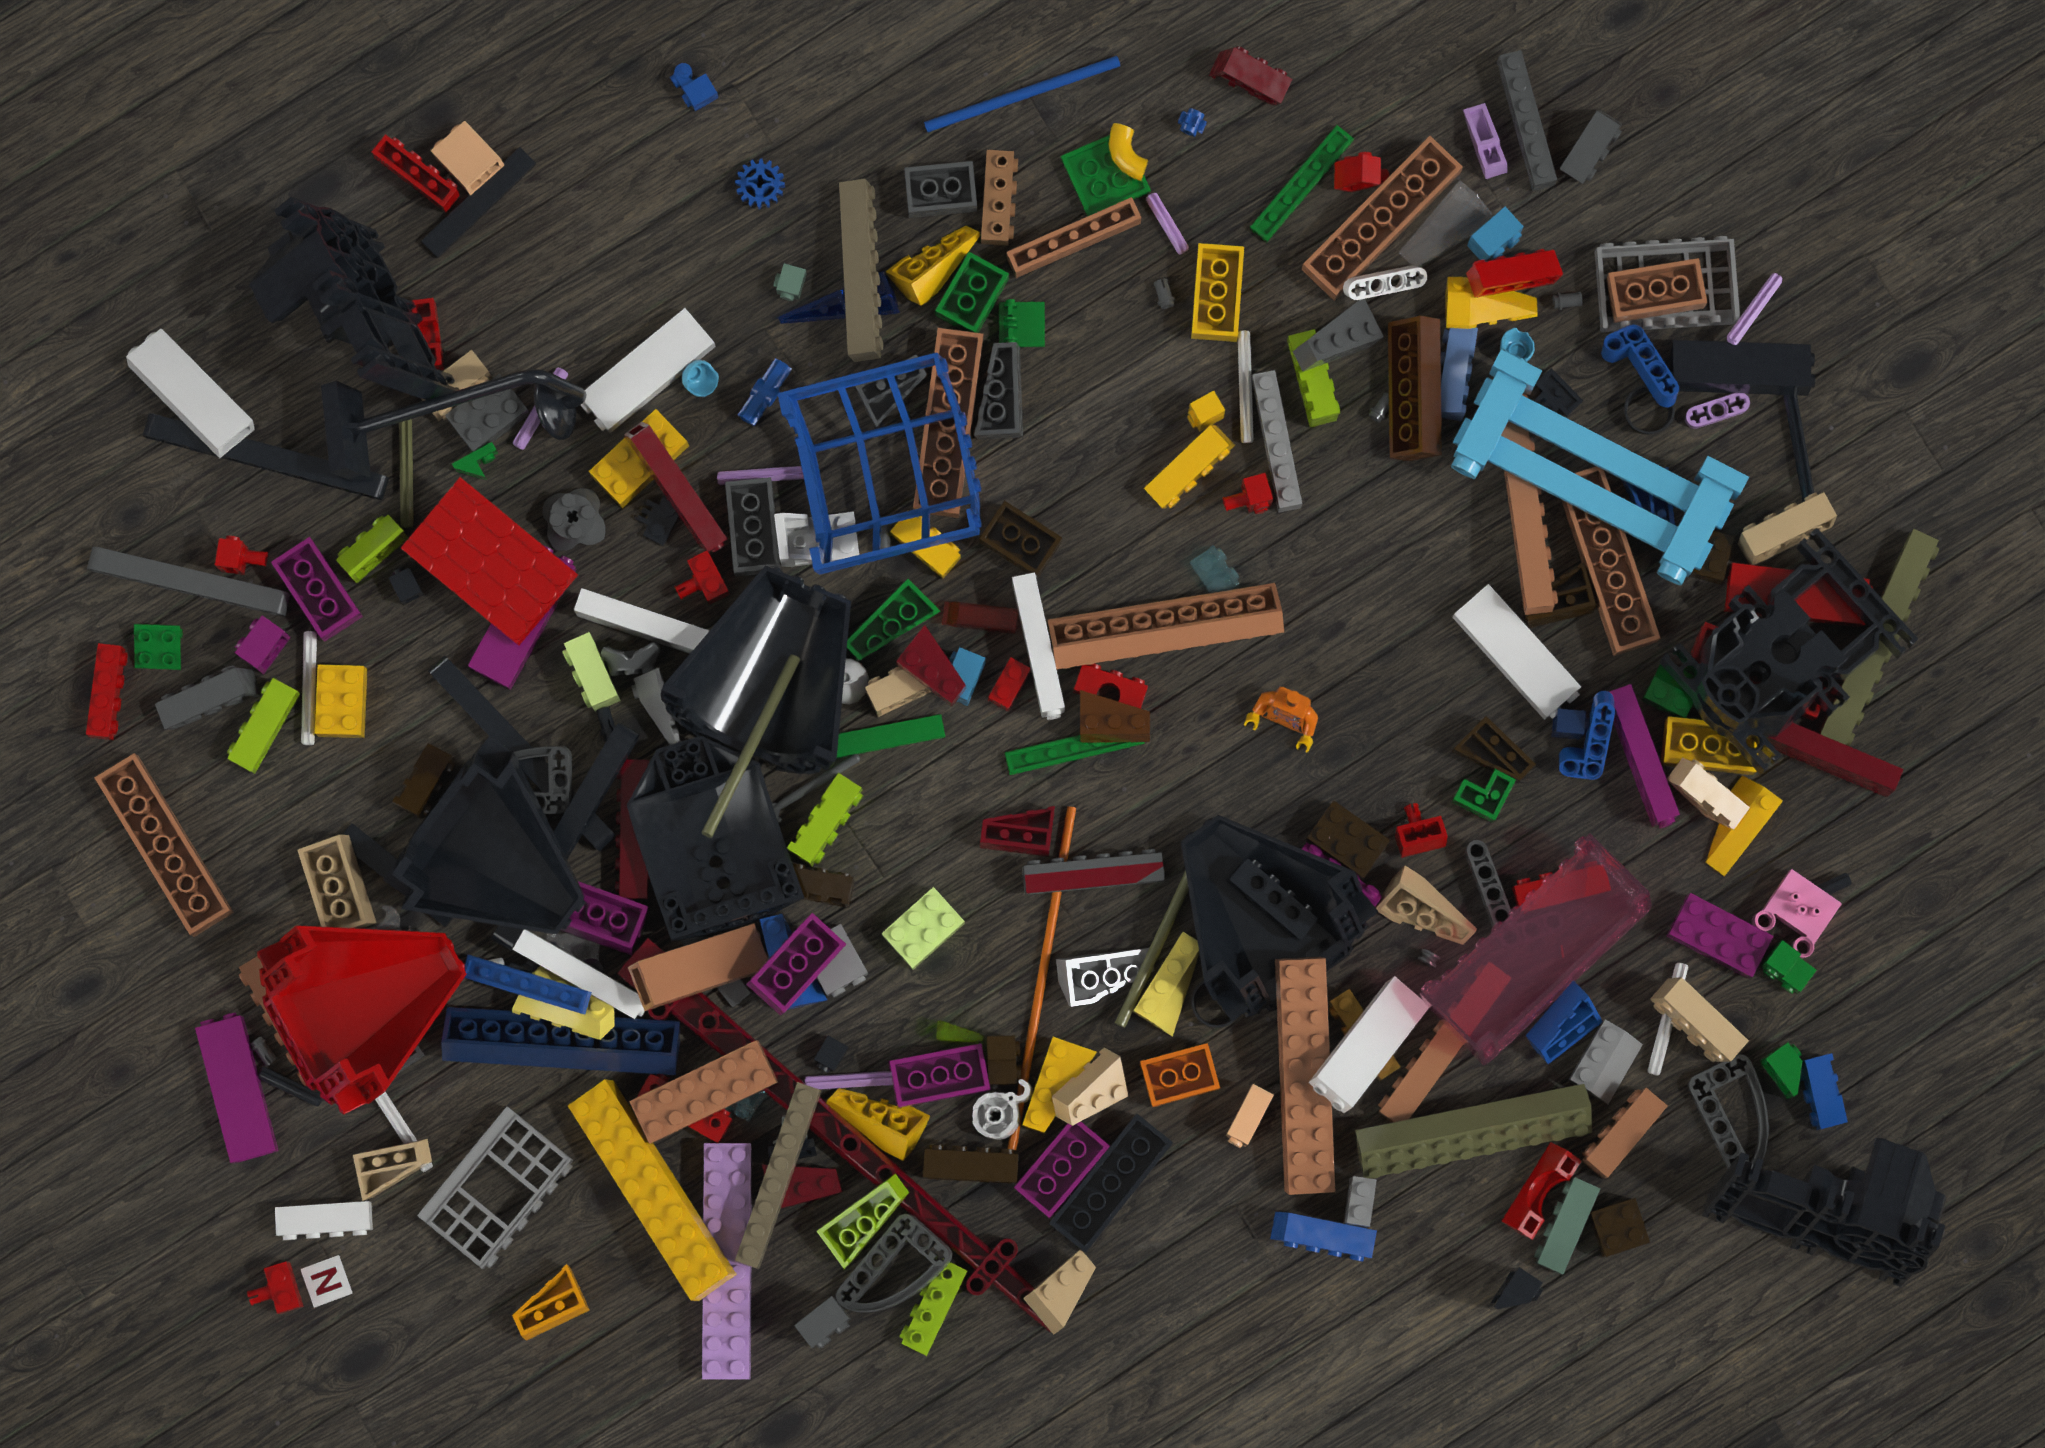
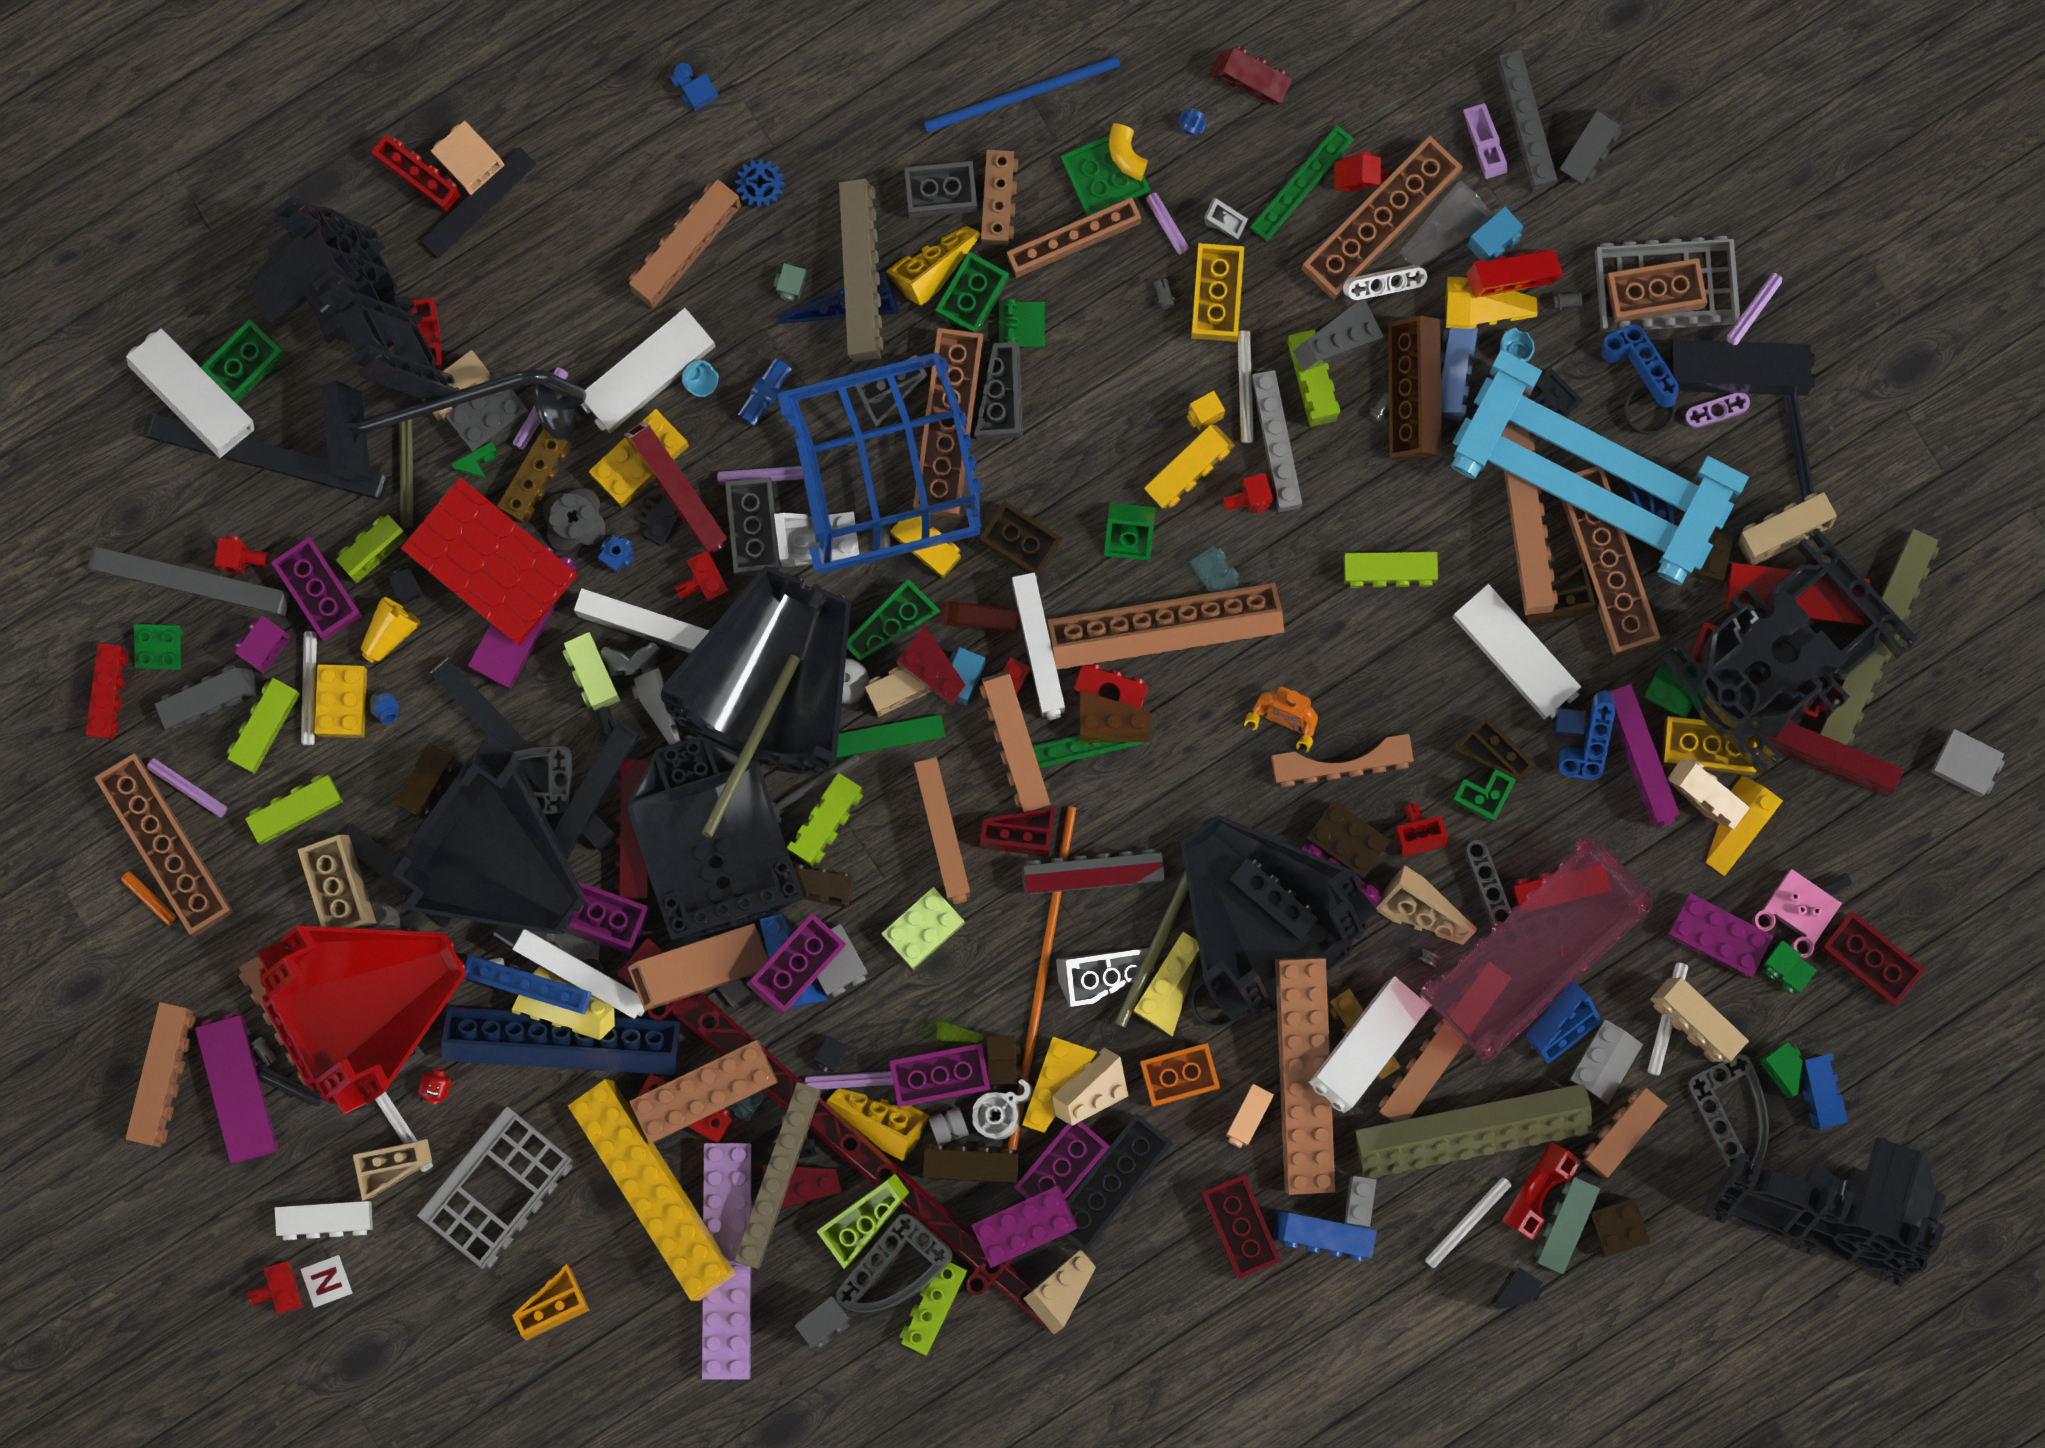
(148, 898): none -> orange axle
(160, 1075): none -> nougat brick
(187, 787): none -> lavender axle
(243, 361): none -> green brick
(294, 809): none -> lime brick
(384, 707): none -> blue rock
(387, 629): none -> yellow cone
(434, 1086): none -> red head
(533, 476): none -> pearl gold brick
(617, 561): none -> blue brick
(684, 243): none -> nougat brick
(942, 830): none -> nougat brick
(948, 1126): none -> light grey wheel
(1015, 741): none -> nougat brick
(1024, 1226): none -> magenta brick
(1129, 531): none -> green slope
(1224, 219): none -> light grey slope
(1241, 1227): none -> dark red brick
(1293, 767): none -> nougat arch
(1390, 568): none -> lime brick
(1468, 1222): none -> white axle
(1872, 959): none -> dark red brick
(1968, 763): none -> light grey brick

